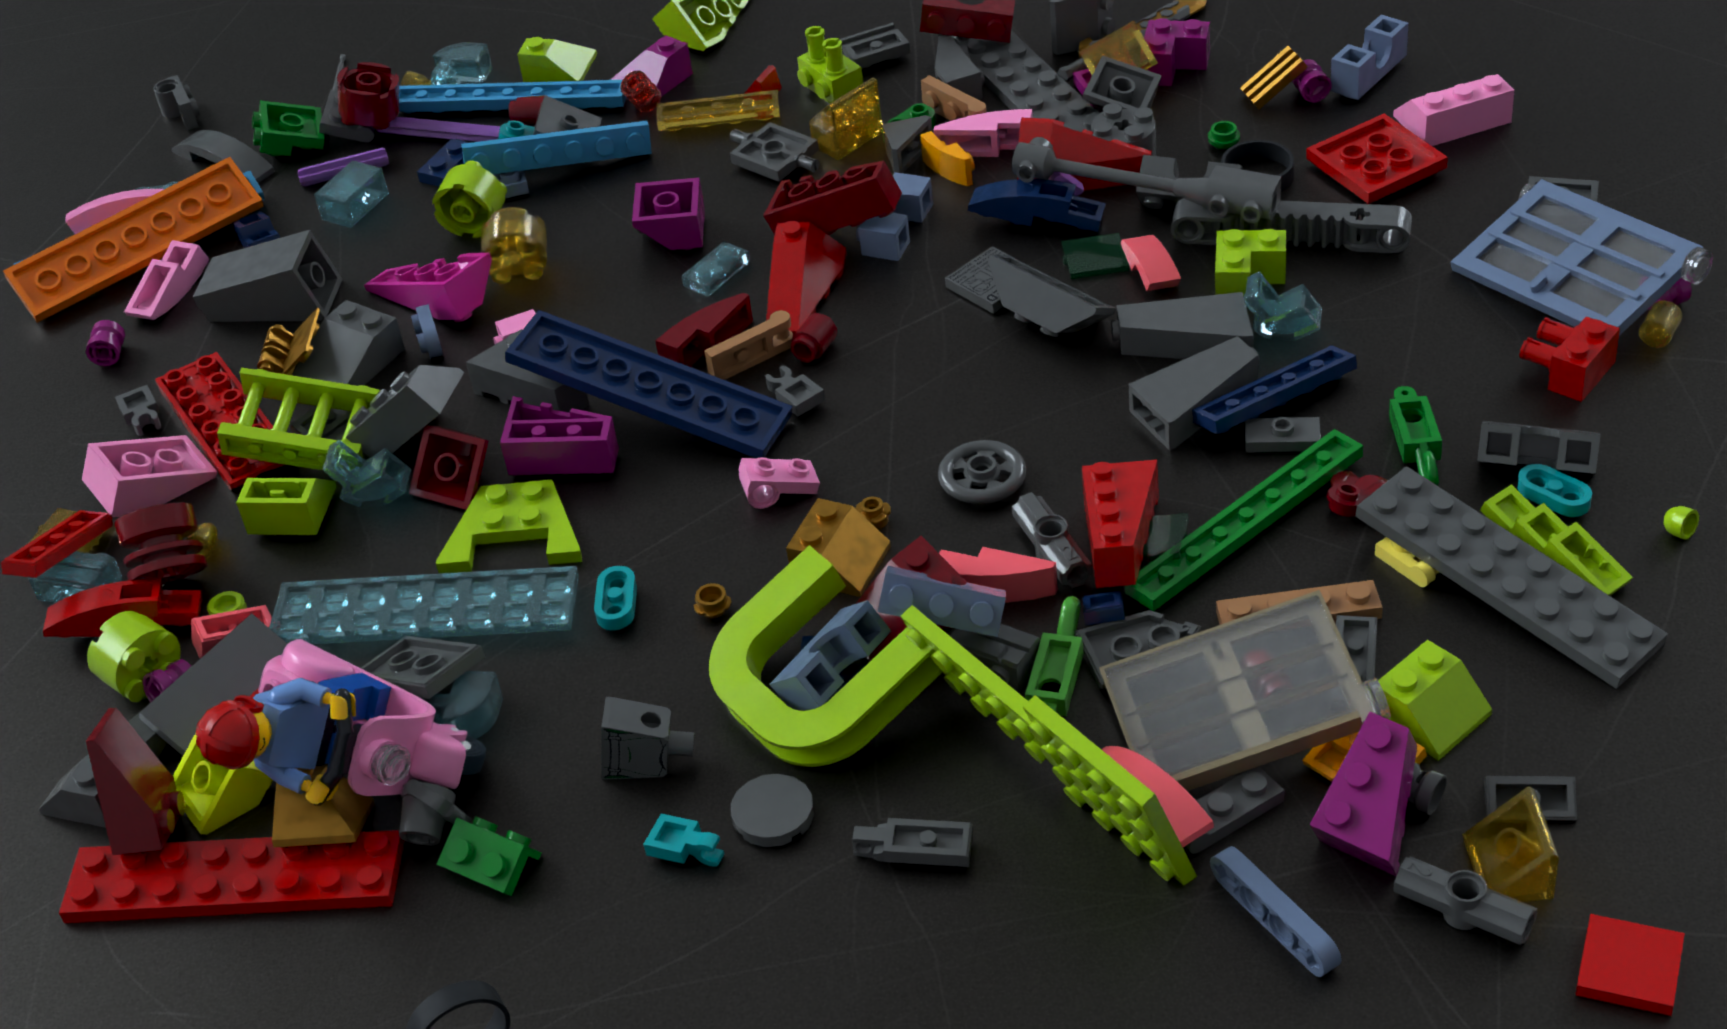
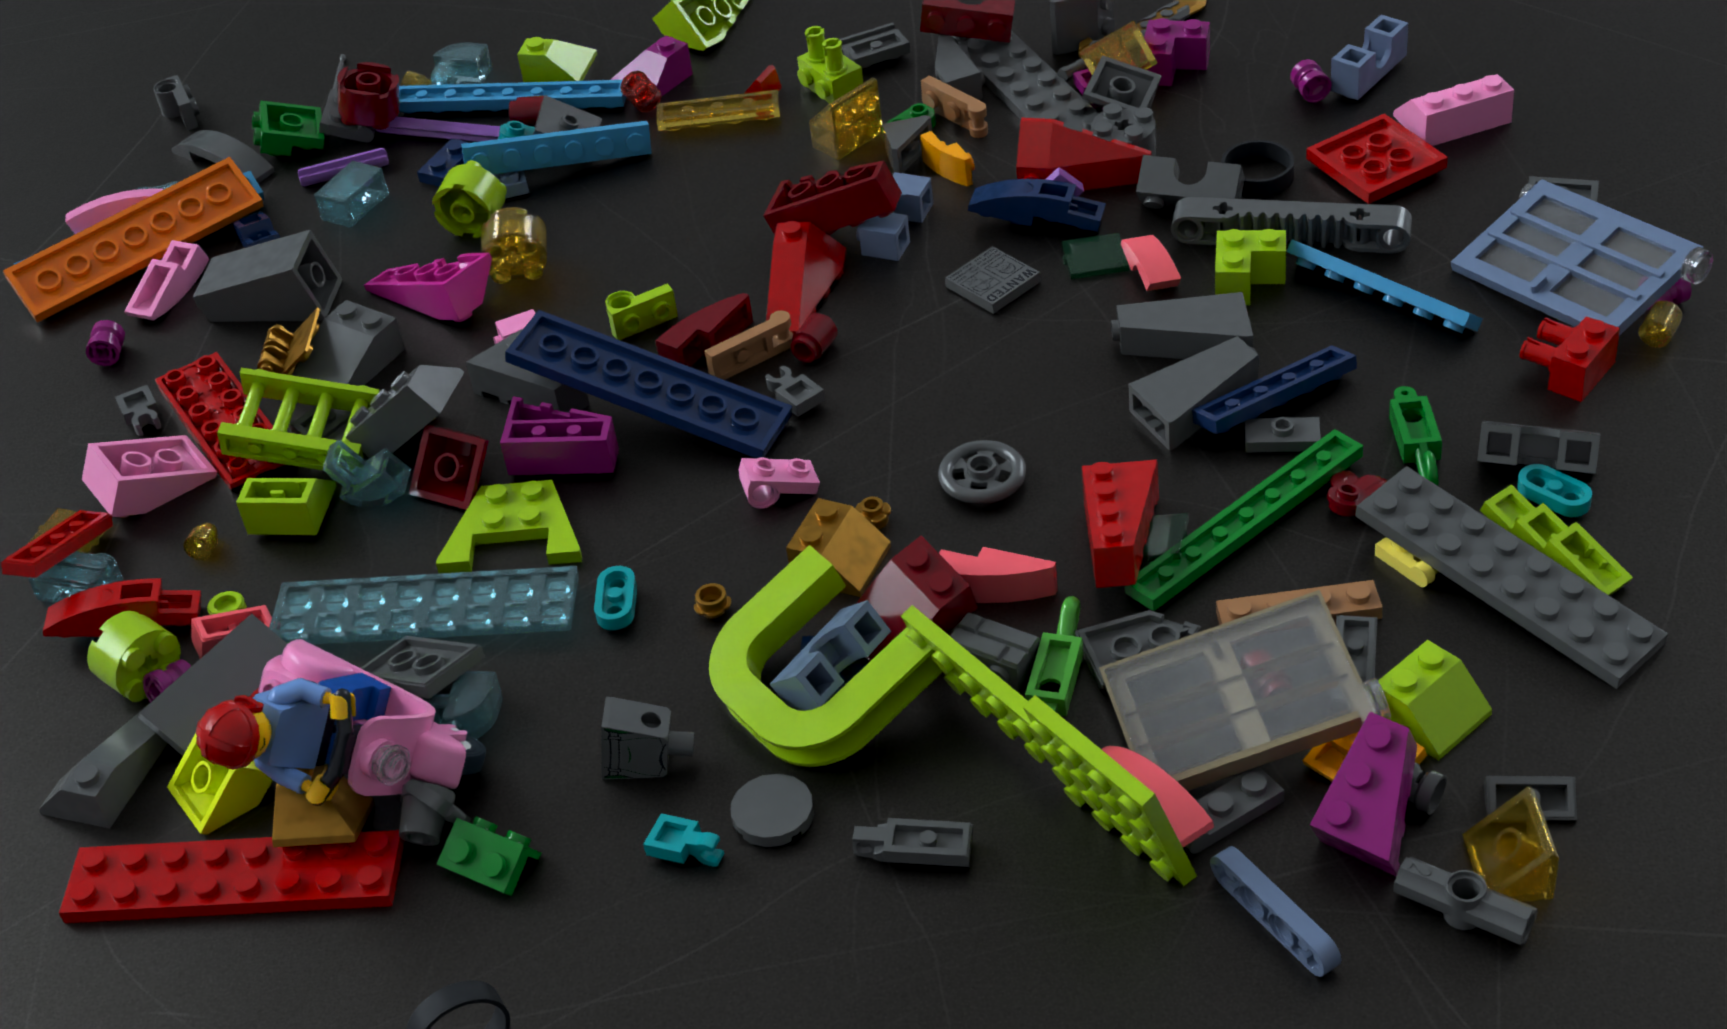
(132, 787): dark red slope -> none
(161, 543): dark red wheel -> none
(426, 332): sand blue plate -> none
(634, 314): none -> lime plate
(670, 212): magenta slope -> none
(715, 268): clear light blue plate -> none
(774, 151): dark grey plate -> none
(945, 604): sand blue arch -> none
(984, 133): bright pink slope -> none
(1044, 299): dark grey wedge -> none
(1052, 539): dark grey piece -> none
(1103, 608): dark blue tile -> none
(1223, 135): green plate -> none
(1223, 192): dark grey bar -> none
(1273, 77): pearl gold tile -> none
(1283, 315): clear light blue brick -> none
(1394, 292): none -> dark azure plate
(1630, 964): red tile -> none
(1681, 521): lime hinge -> none

